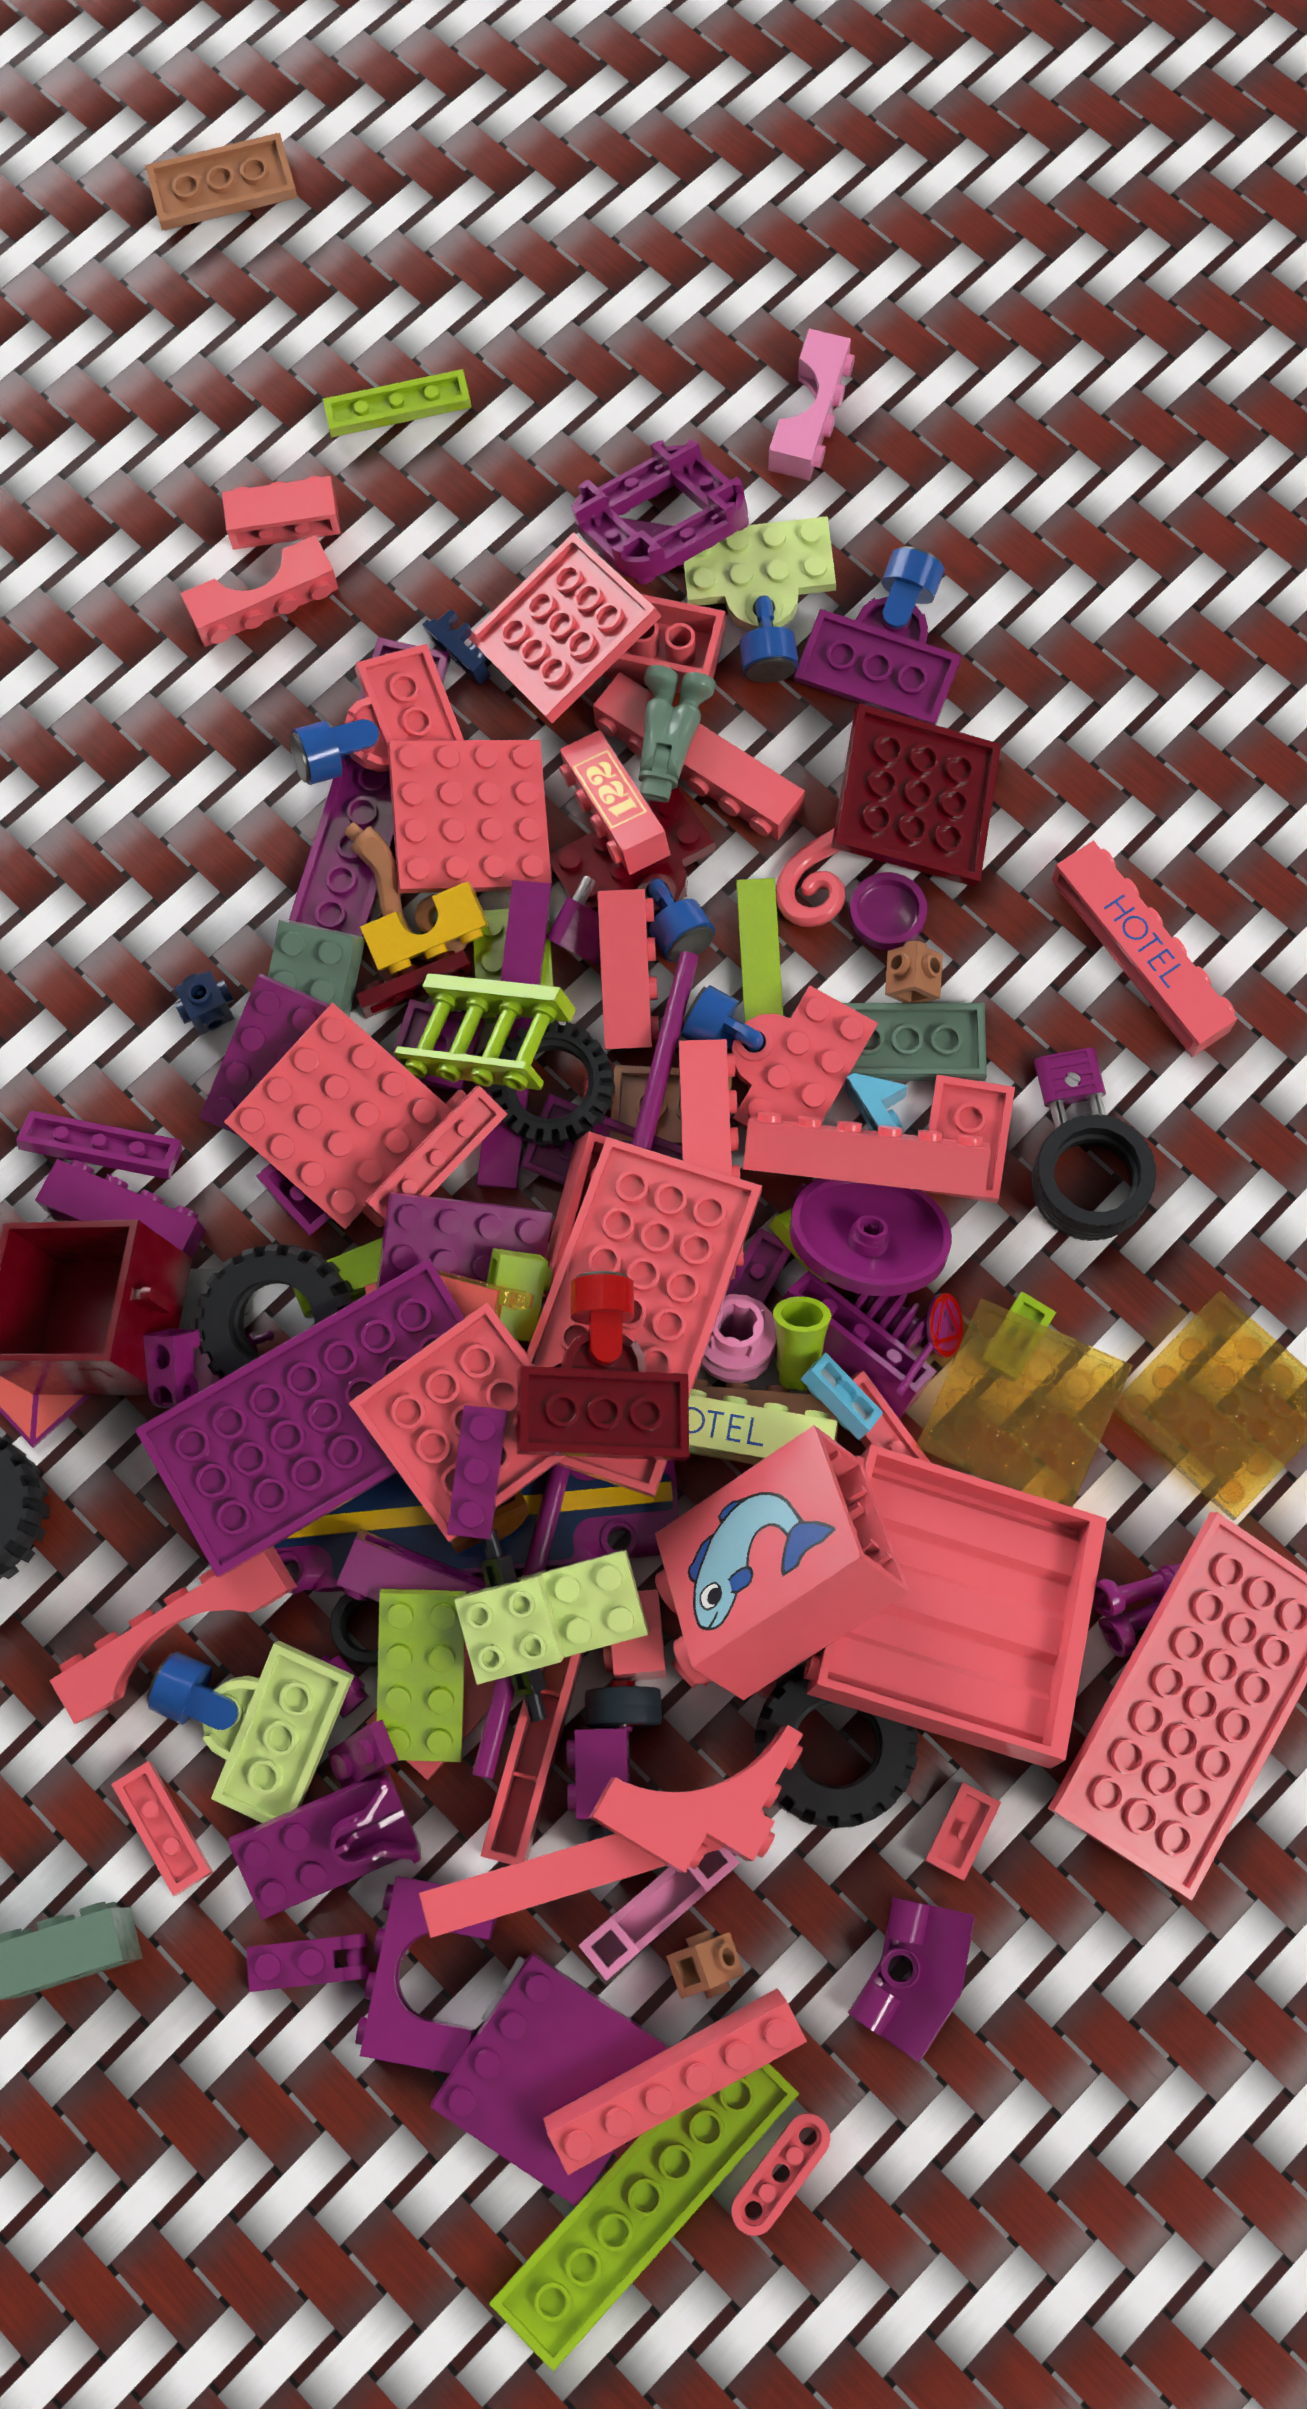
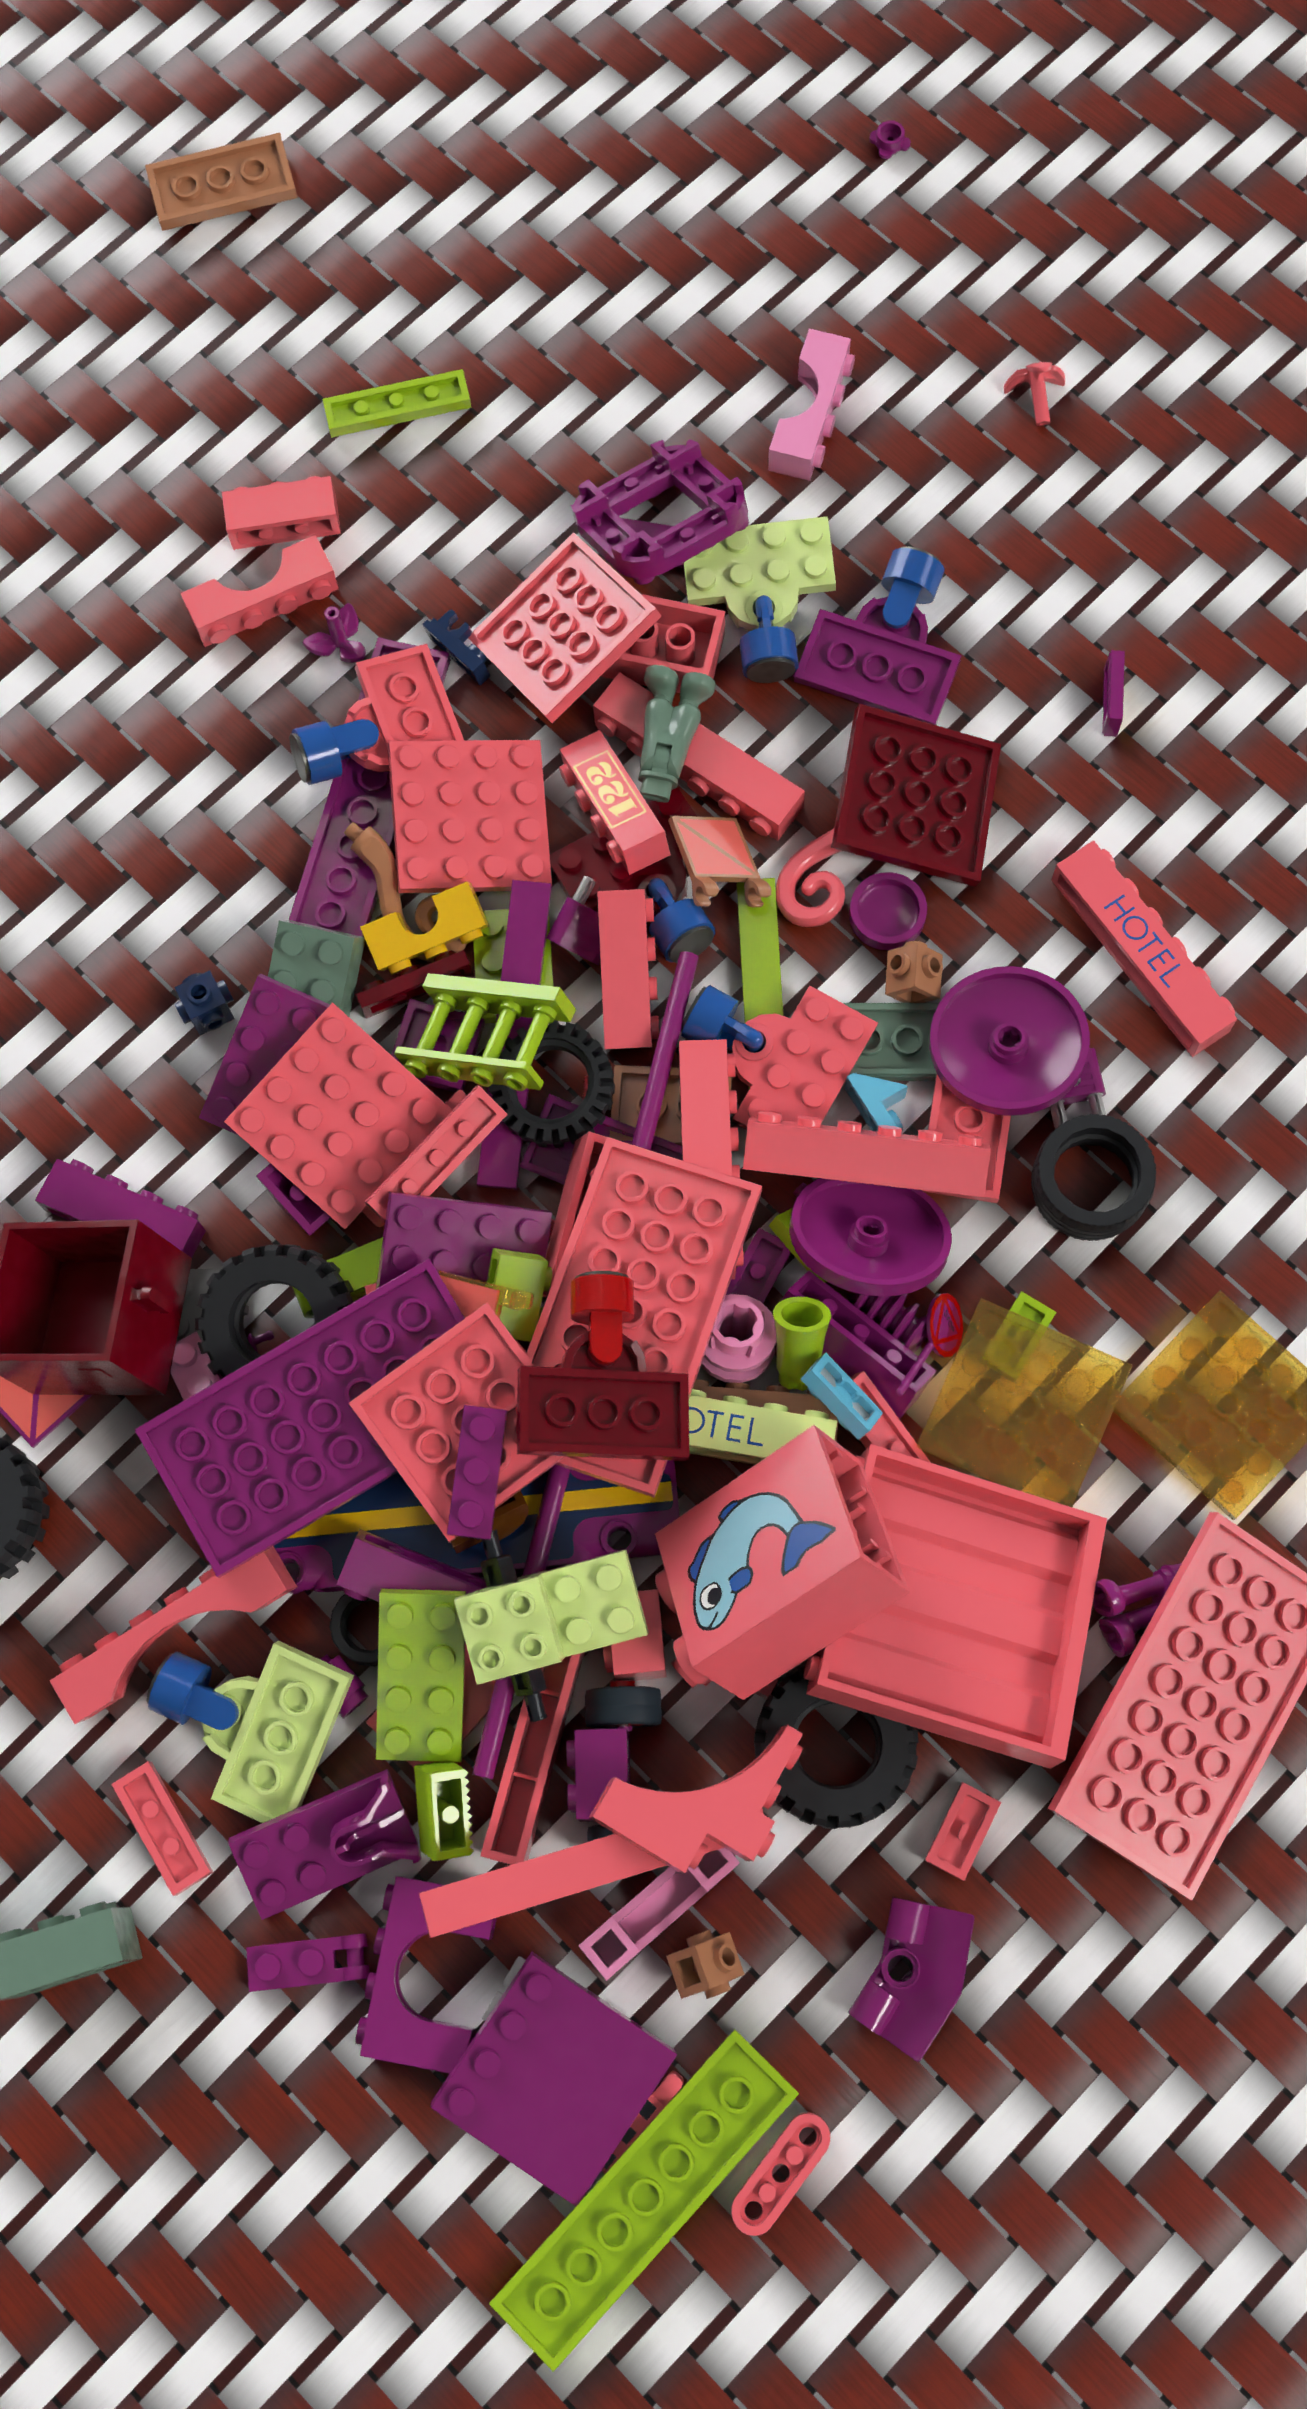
(99, 1144): magenta plate -> none
(171, 1365): magenta leg -> none
(342, 625): none -> magenta plant
(362, 1754): magenta plate -> none
(443, 1810): none -> lime brick
(673, 2081): coral brick -> none
(717, 853): none -> flag
(890, 139): none -> magenta plate
(1009, 1040): none -> magenta dish
(1036, 375): none -> coral plant
(1113, 693): none -> magenta tile

